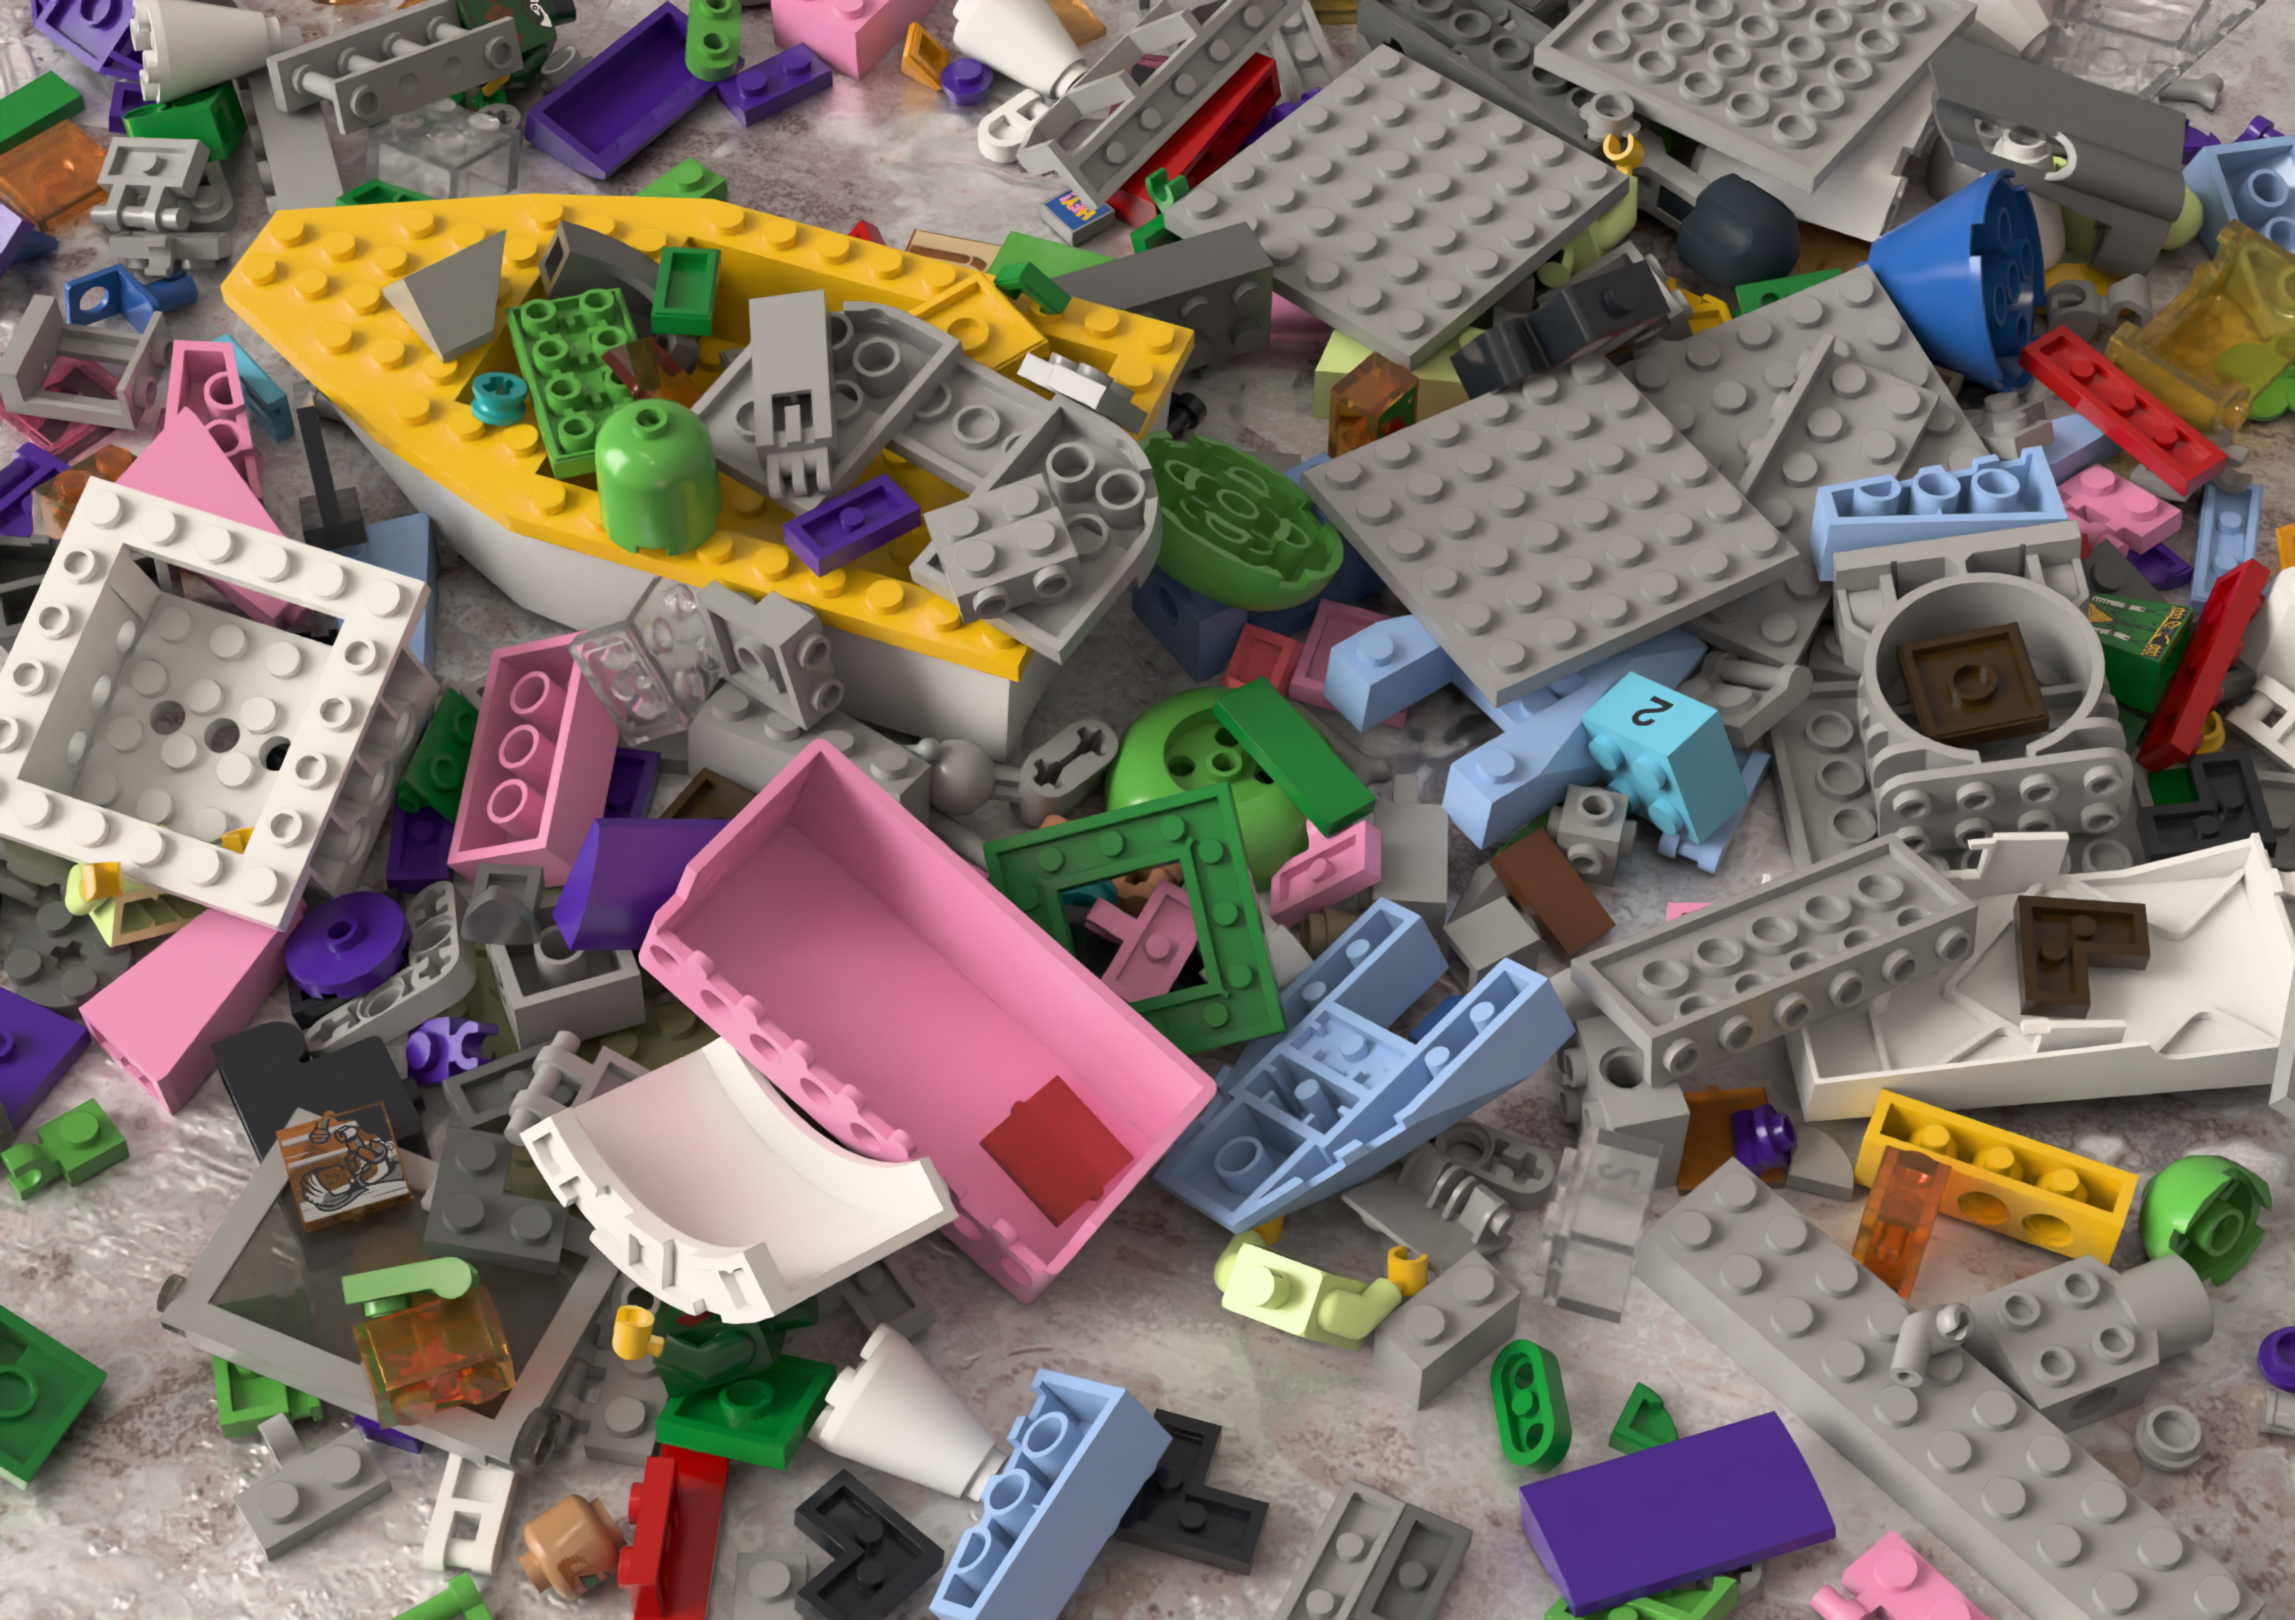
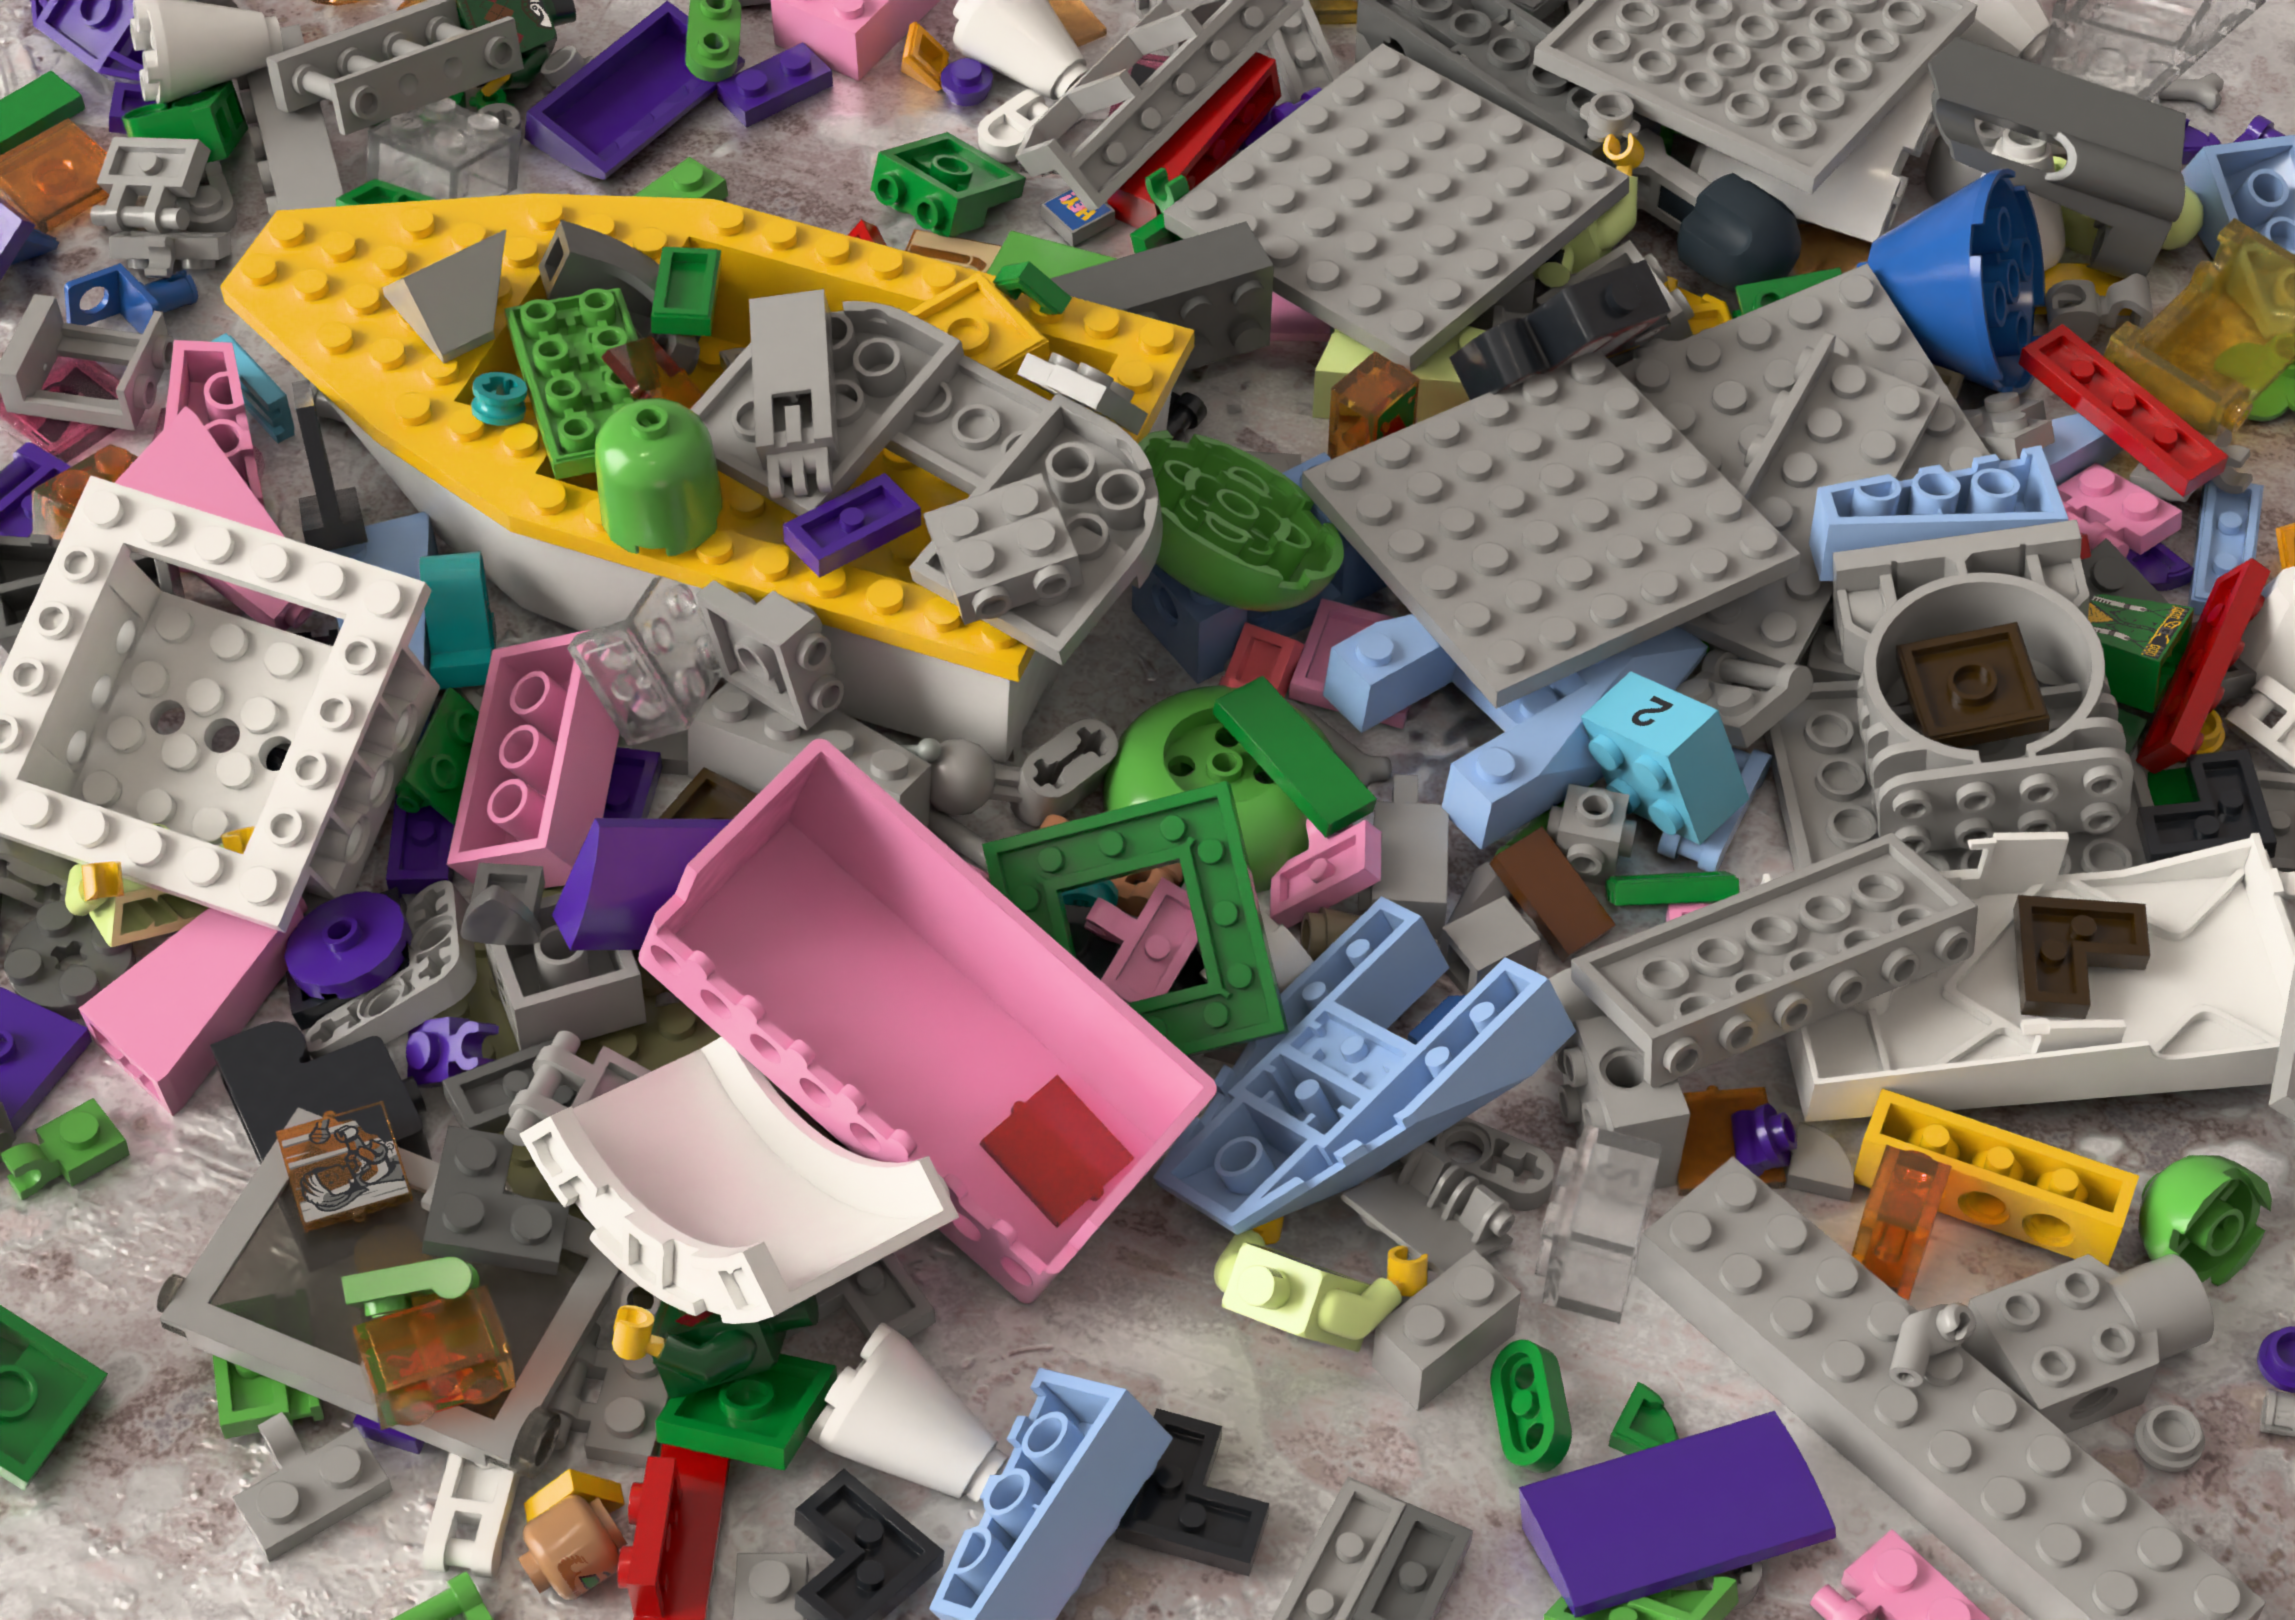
(458, 619): none -> teal tile
(576, 1483): none -> yellow tile
(943, 183): none -> green plate
(1671, 888): none -> green tile

